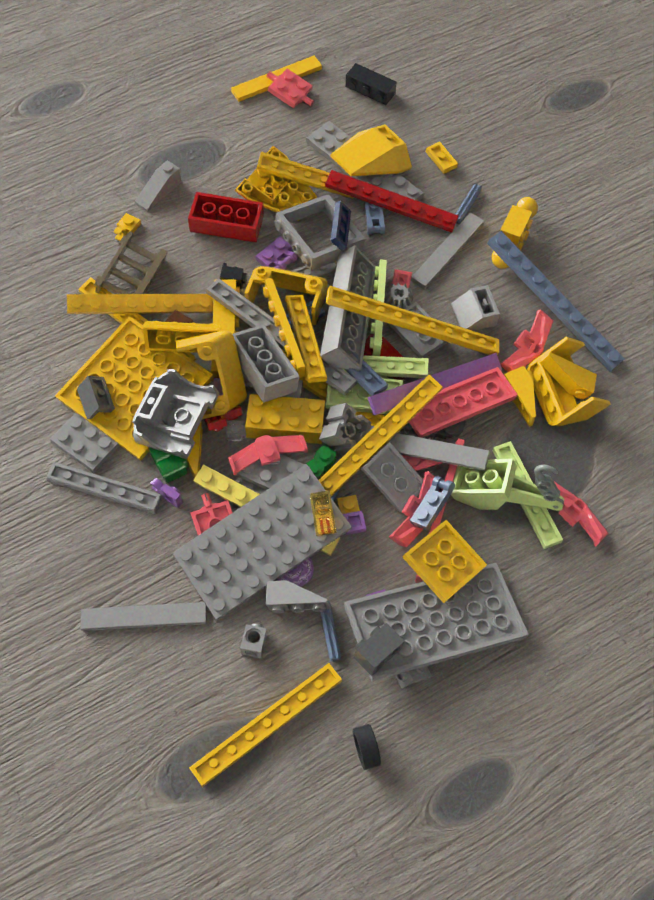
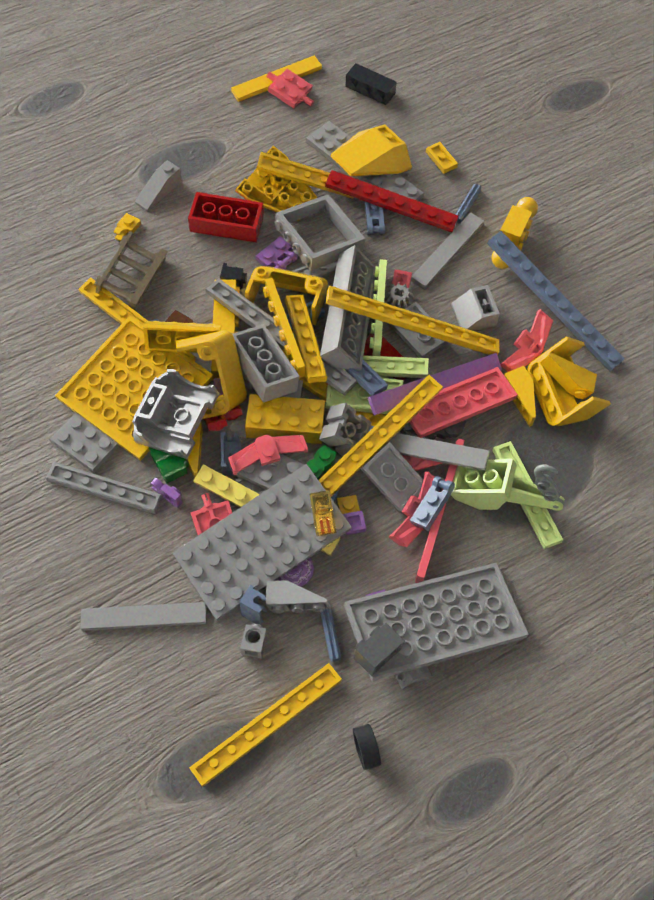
(95, 396): dark grey panel -> none
(138, 303): yellow plate -> none
(229, 446): none -> sand blue hinge
(250, 607): none -> sand blue hinge
(340, 225): dark blue plate -> none
(444, 561): yellow plate -> none
(576, 511): coral plate -> none

